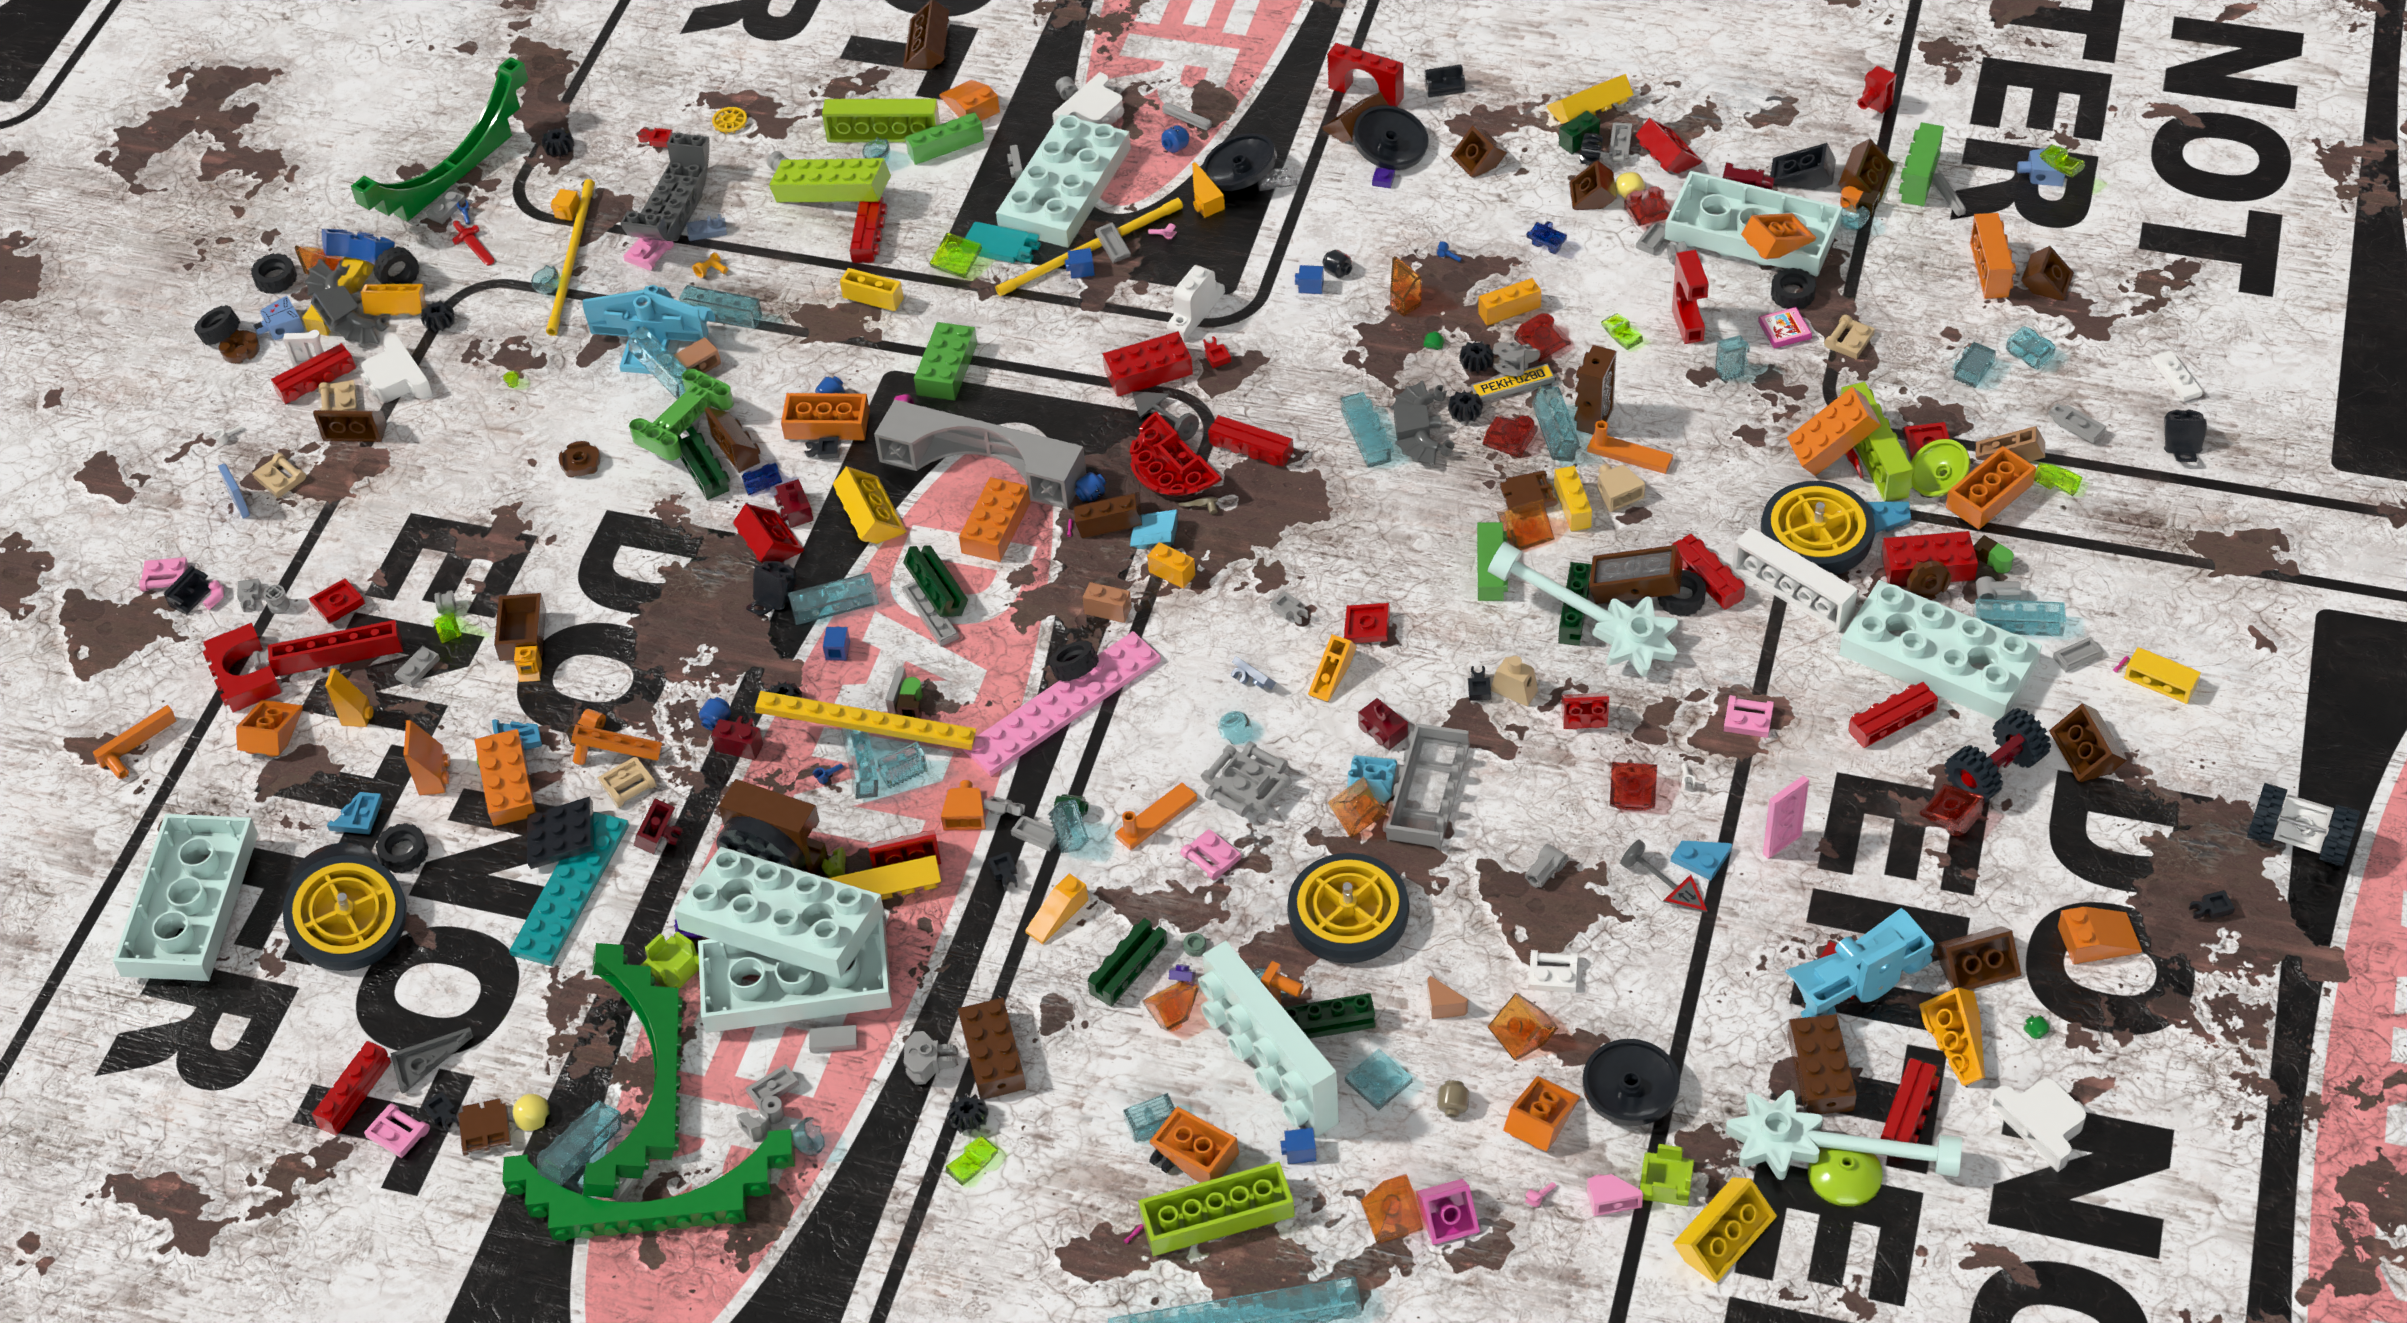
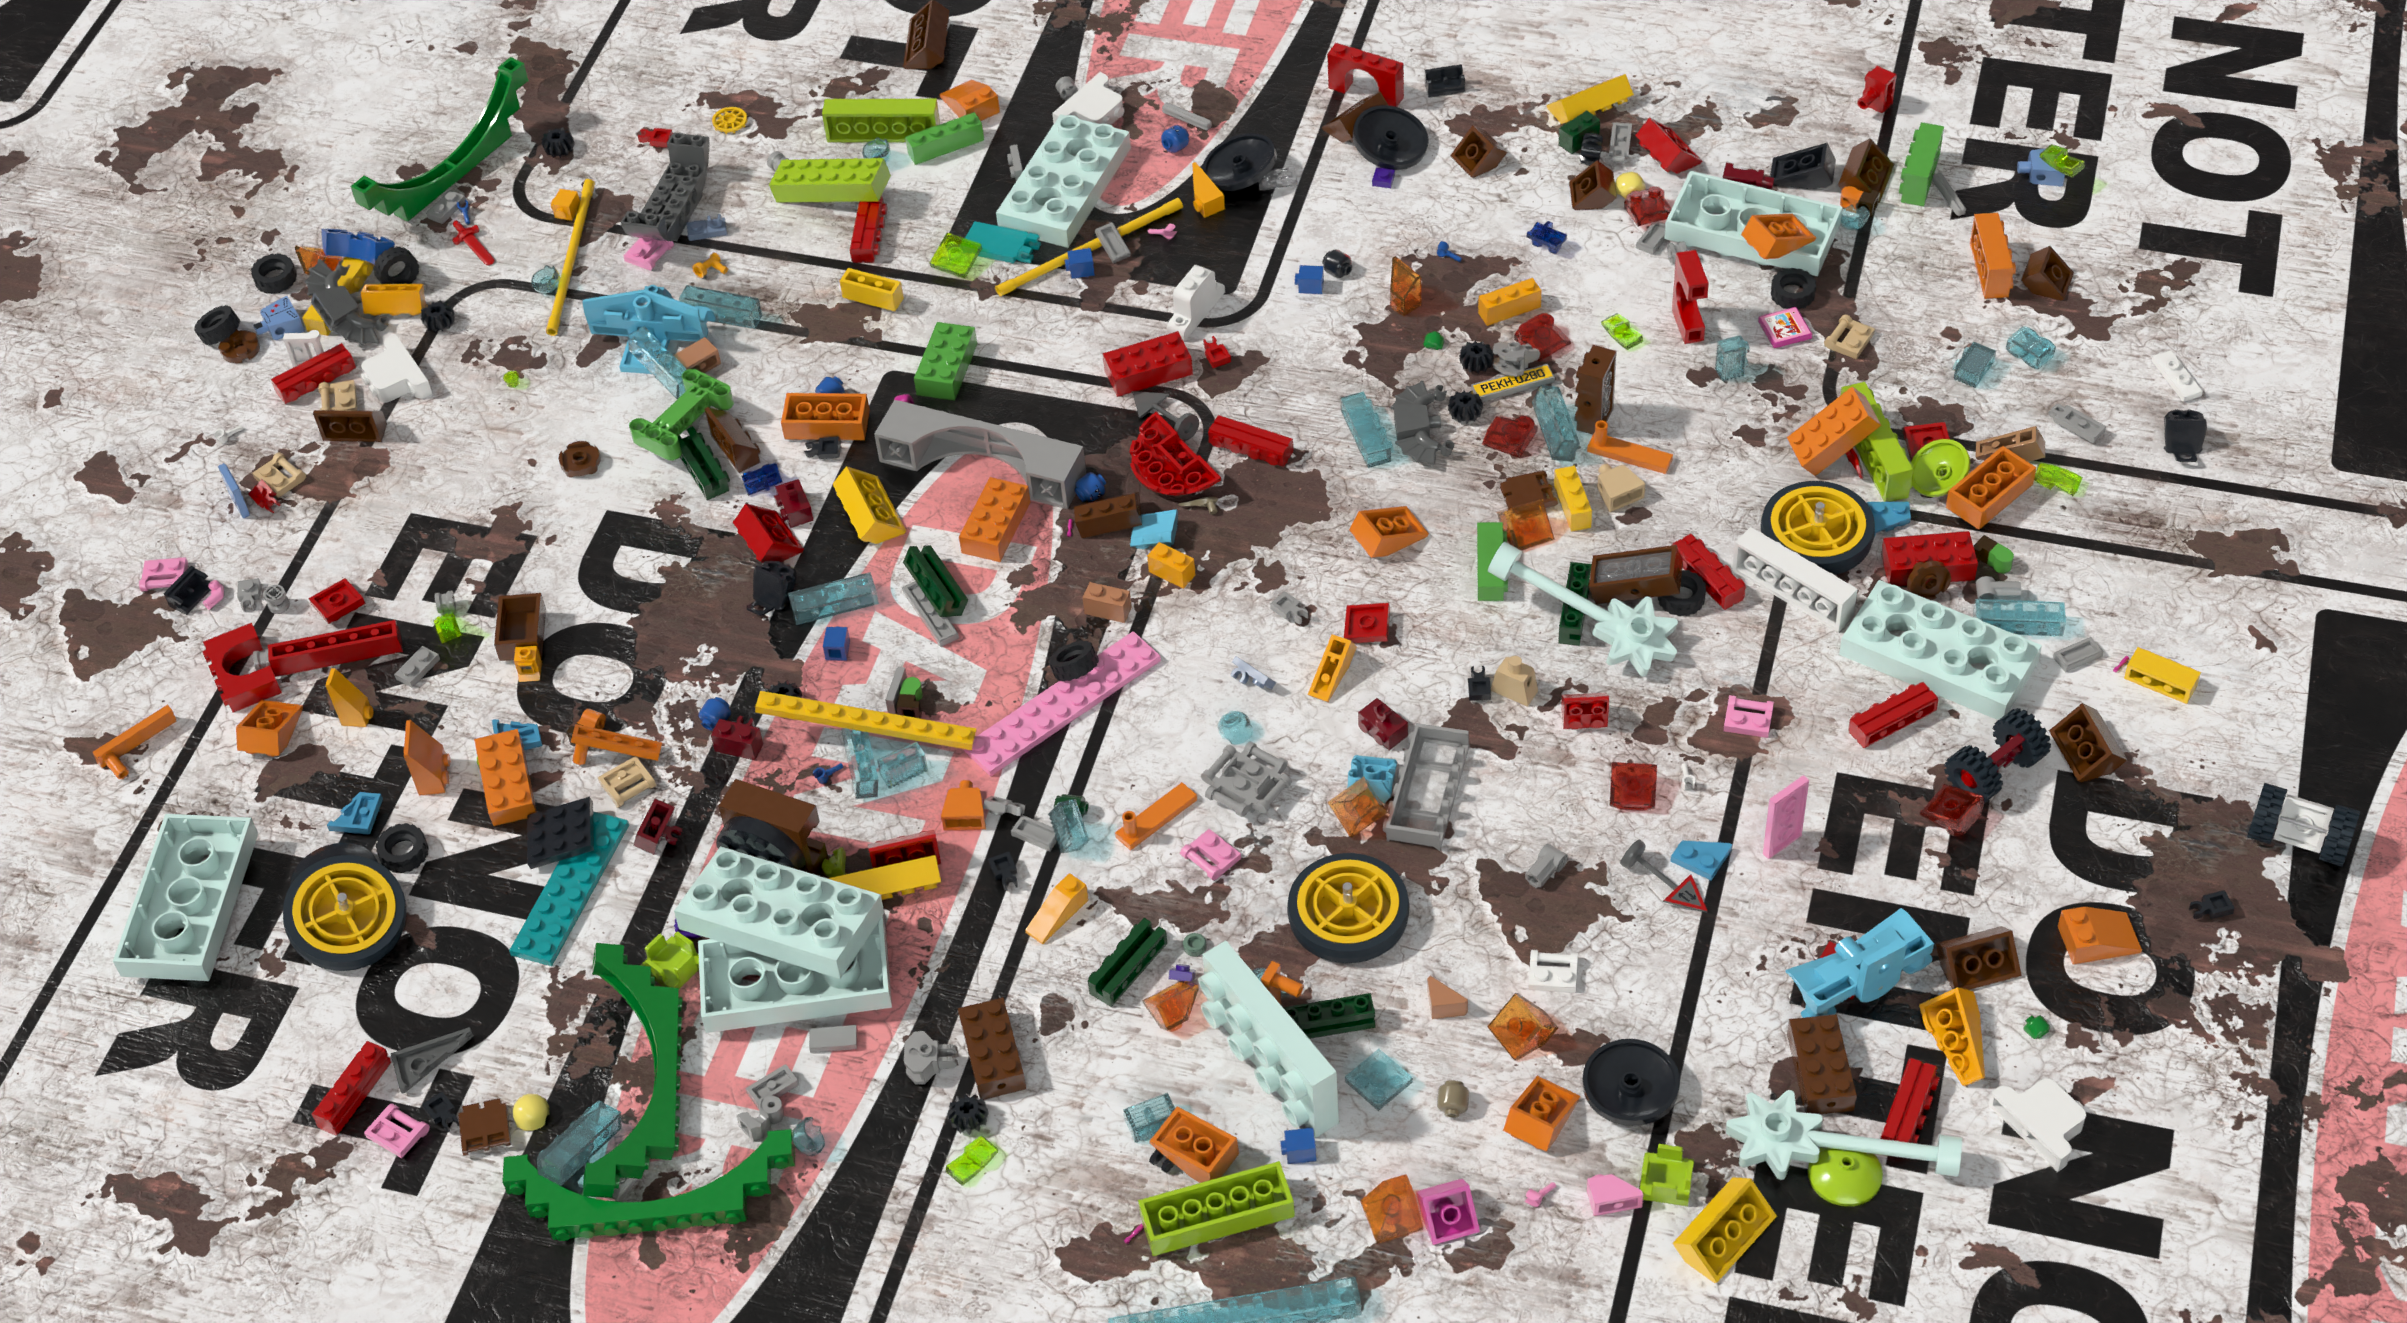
(263, 495): none -> red plate
(1386, 530): none -> orange slope

